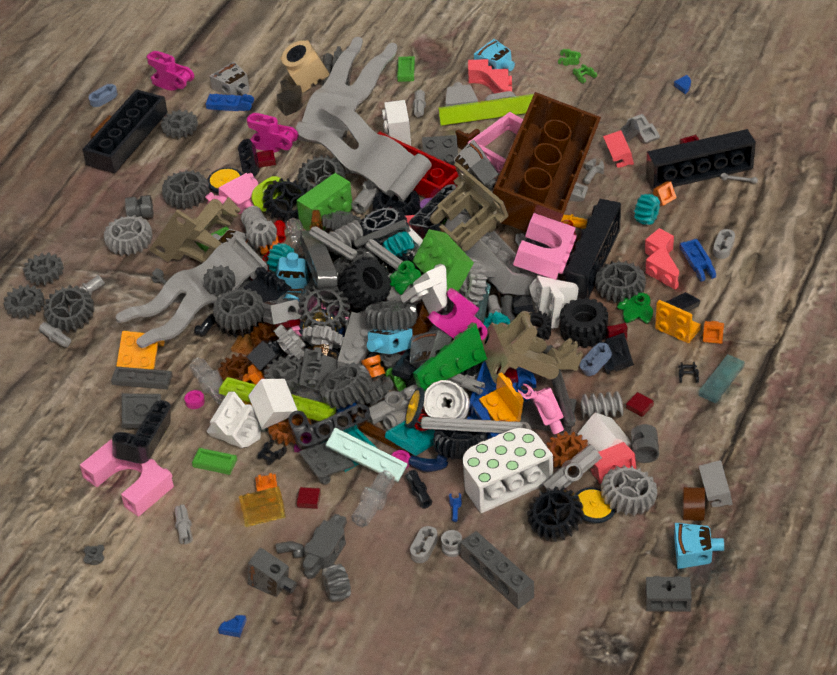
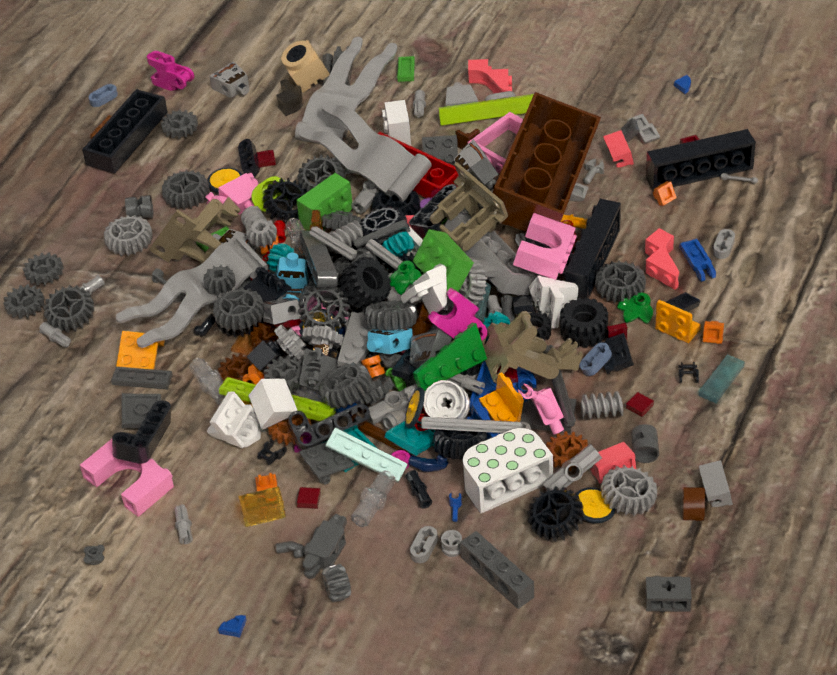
(194, 399): dark pink tile -> none
(214, 461): bright green tile -> none
(229, 102): blue hinge -> none
(269, 574): dark grey torso -> none
(270, 134): dark pink piece -> none
(497, 54): medium azure torso -> none
(572, 57): bright green piece -> none
(589, 71): bright green piece -> none
(603, 432): white slope -> none
(647, 209): teal gear -> none
(694, 545): medium azure torso -> none

